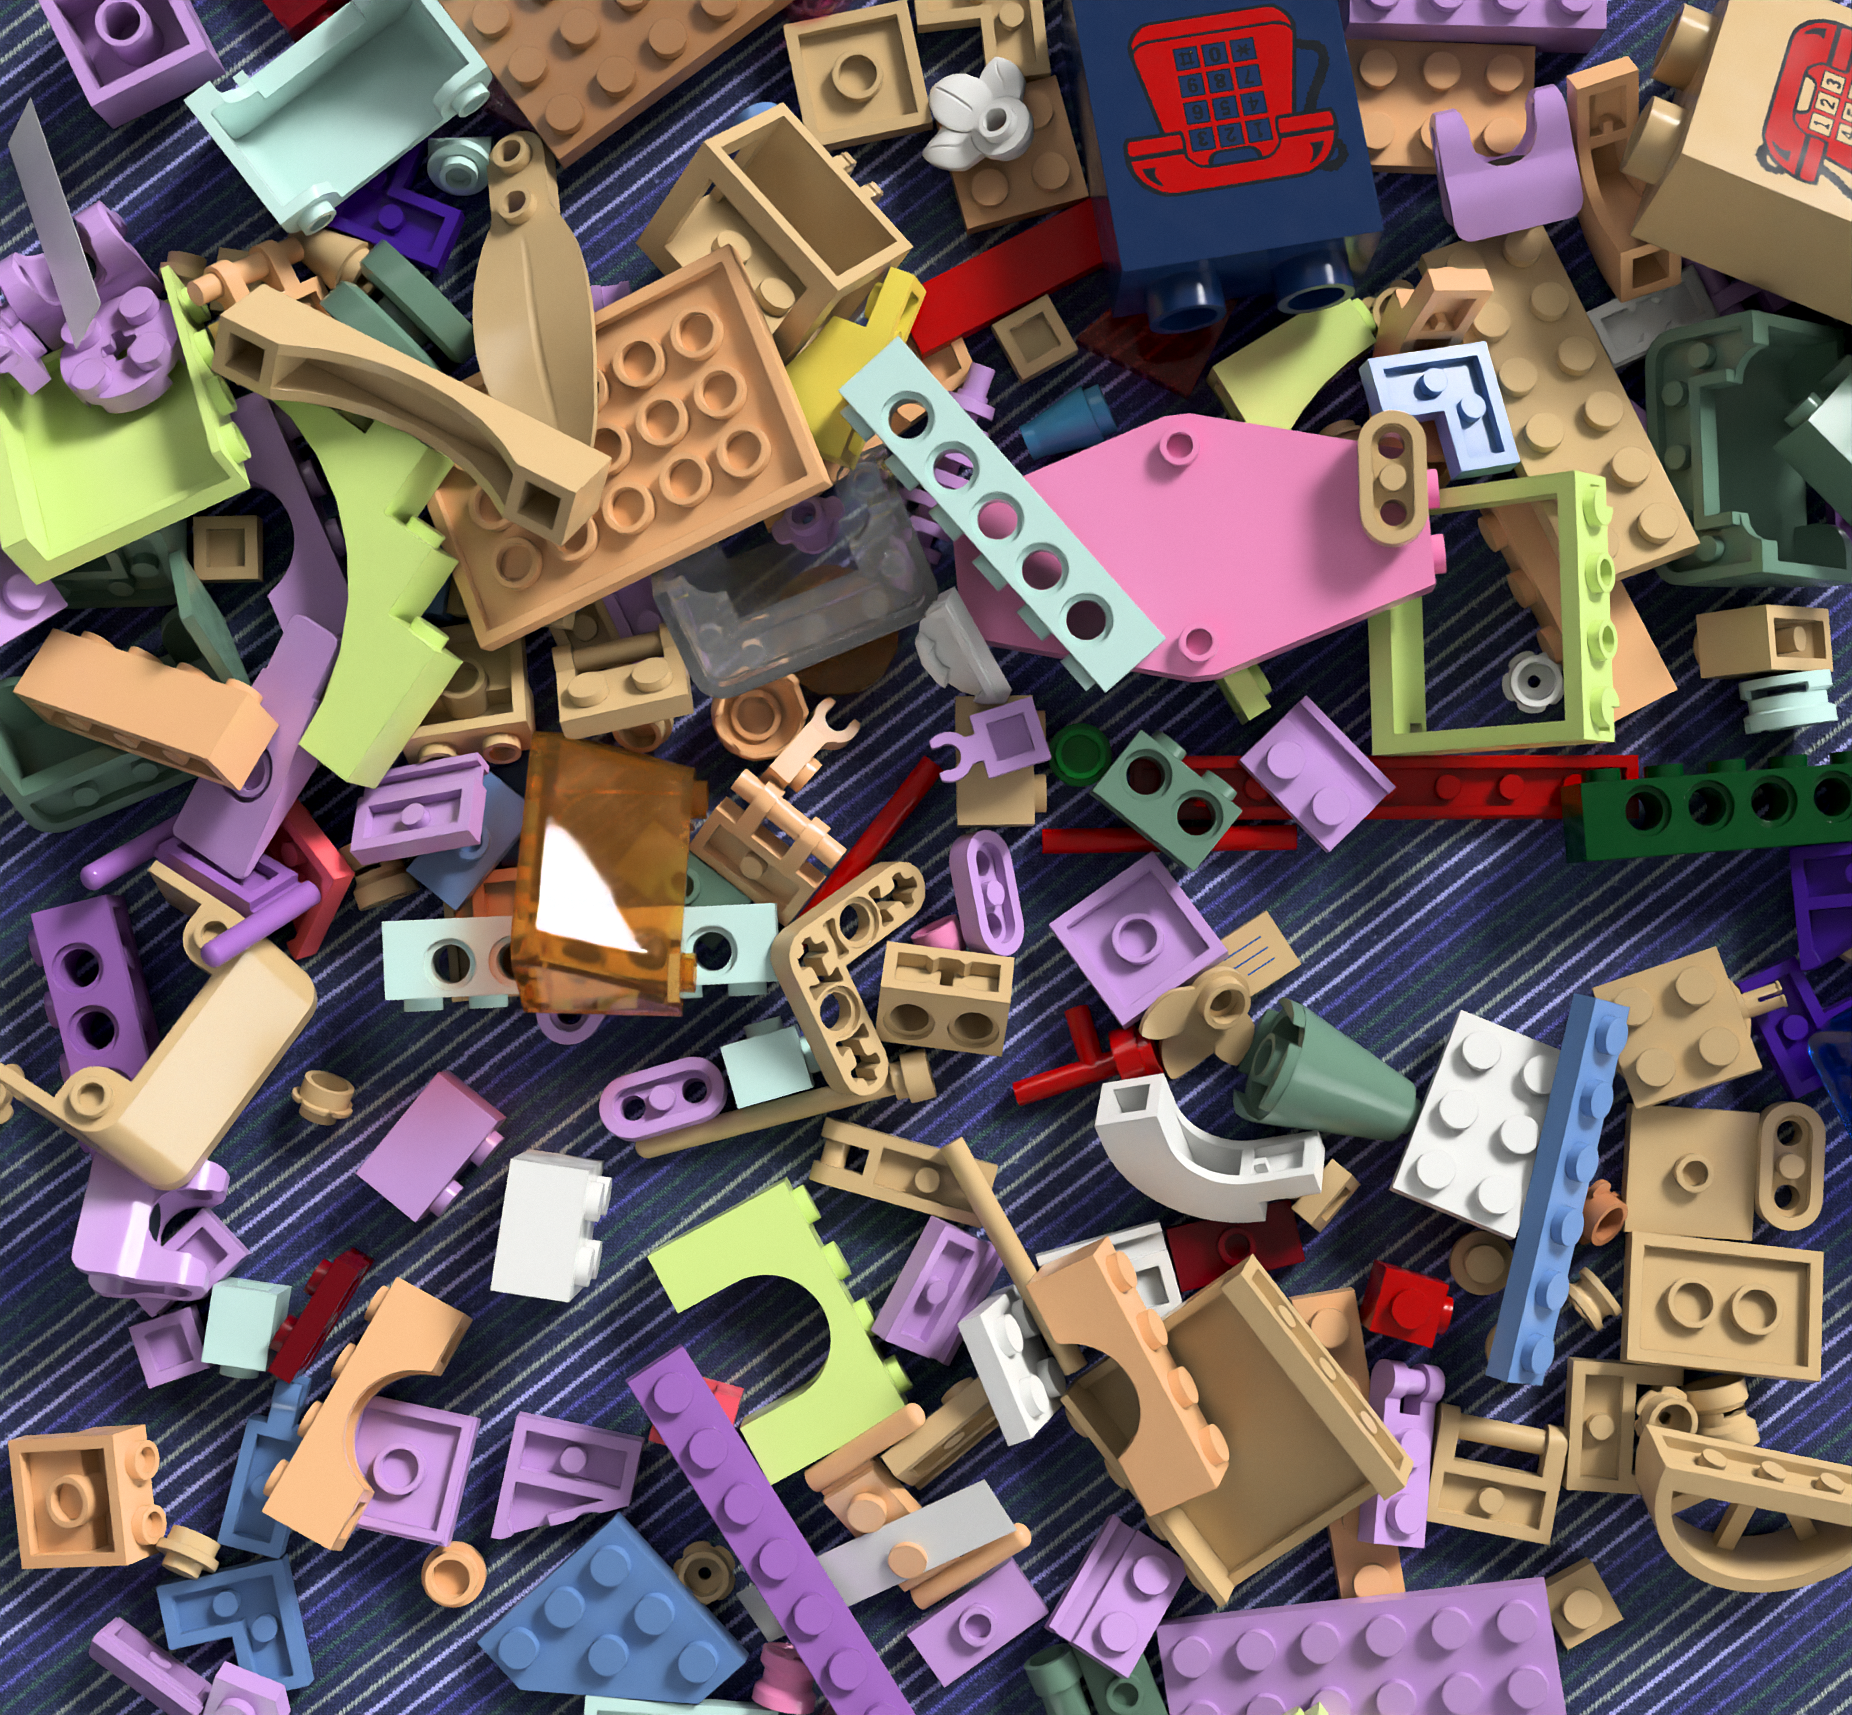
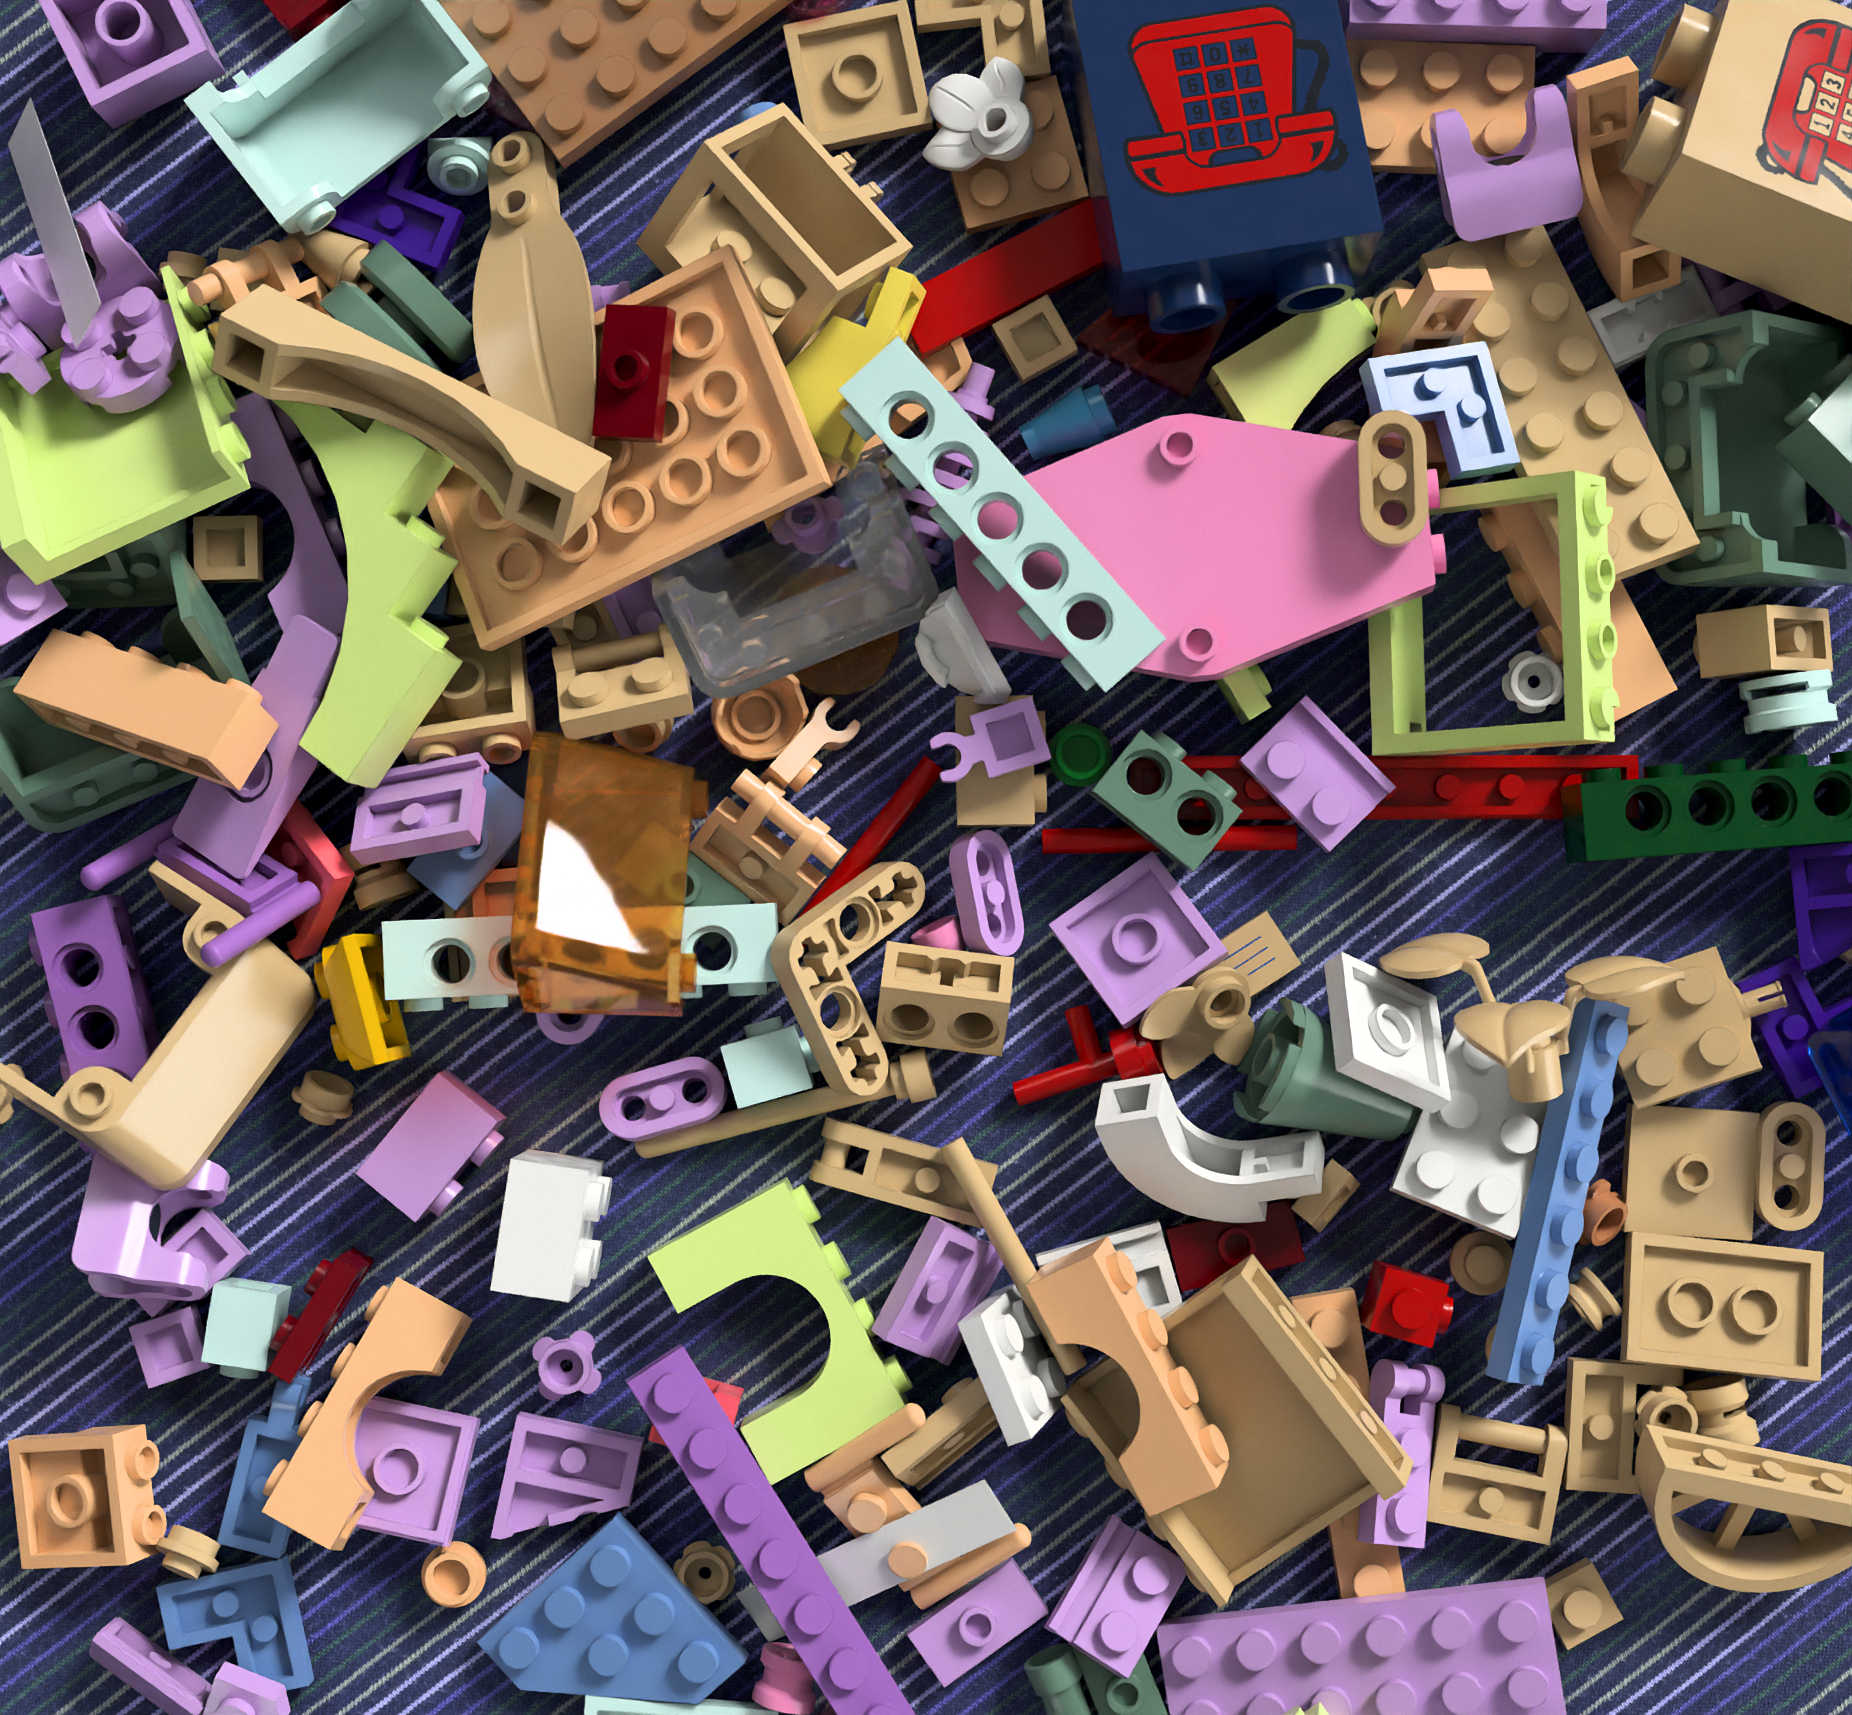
(367, 1026): none -> yellow slope
(558, 1381): none -> lavender plate
(634, 373): none -> dark red plate
(1386, 1033): none -> white plate
(1522, 1032): none -> tan plant

